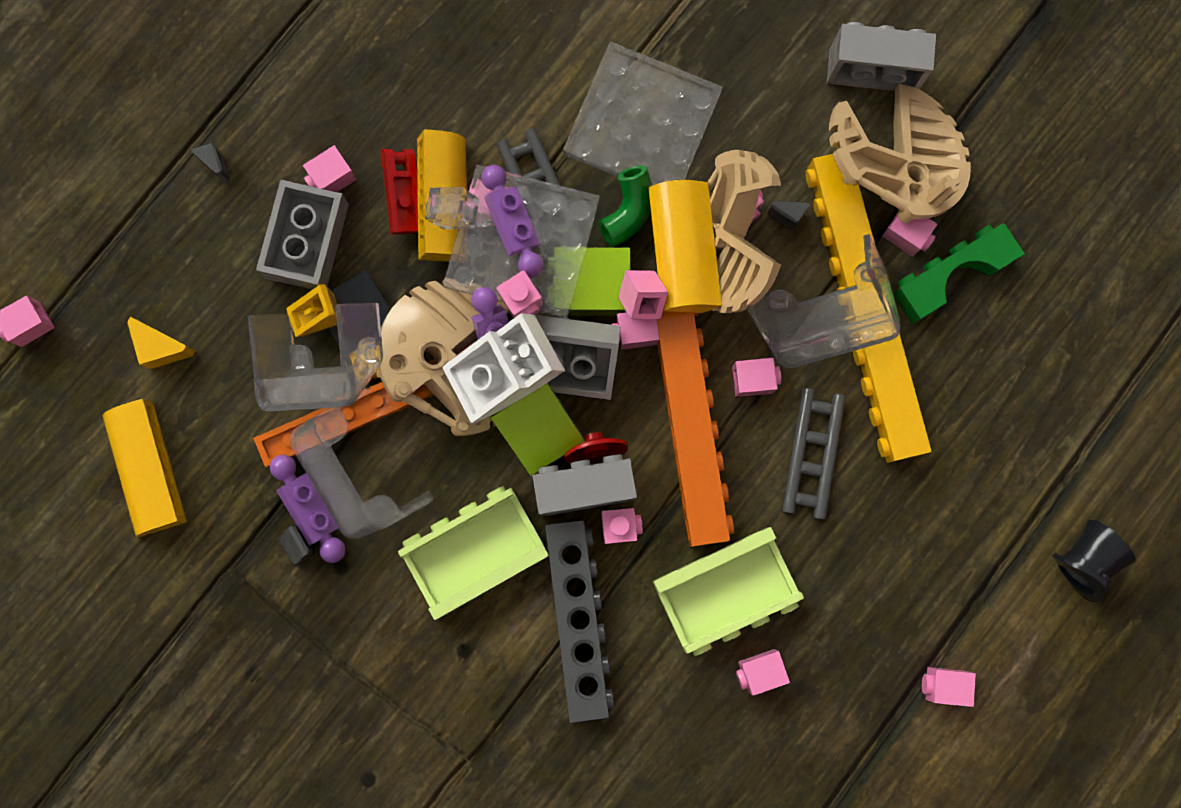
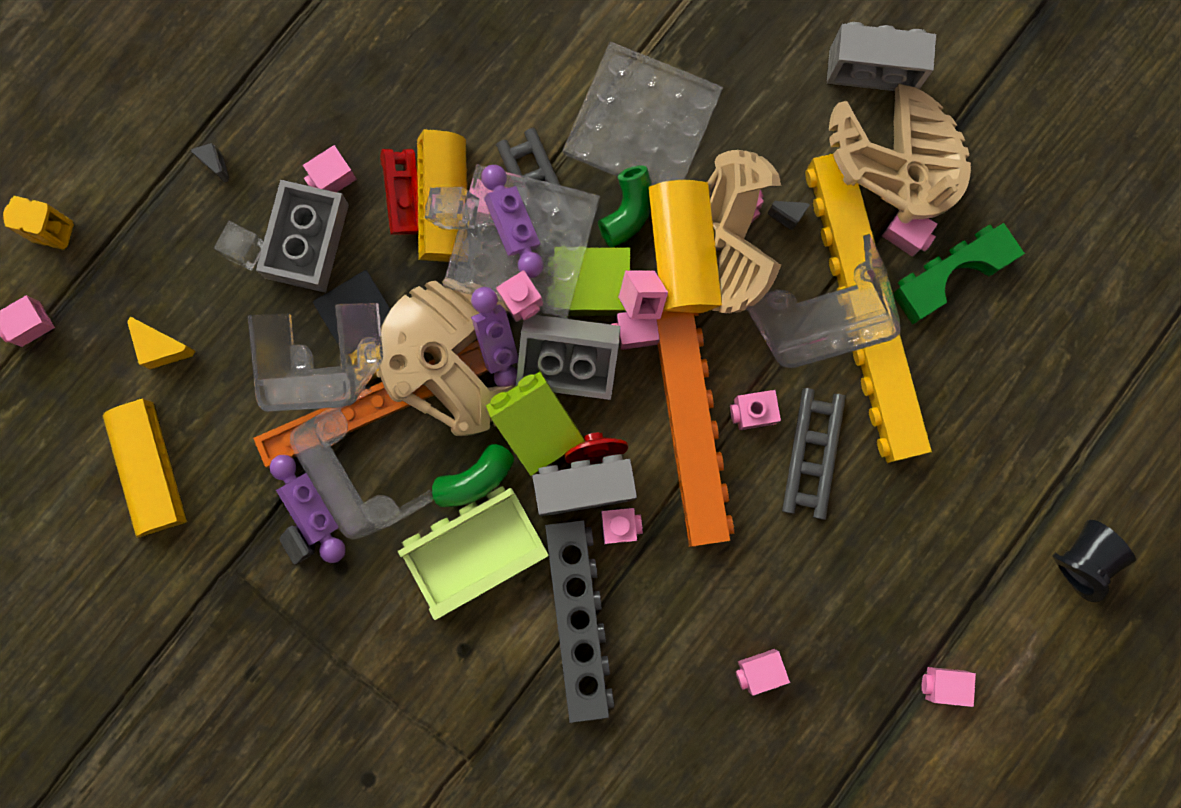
(38, 222): none -> yellow brick
(239, 245): none -> clear brick
(313, 311): yellow slope -> none
(476, 481): none -> green cylinder
(503, 367): white slope -> none
(728, 591): yellowish green panel -> none
(755, 377): bright pink brick -> none
(755, 410): none -> bright pink brick

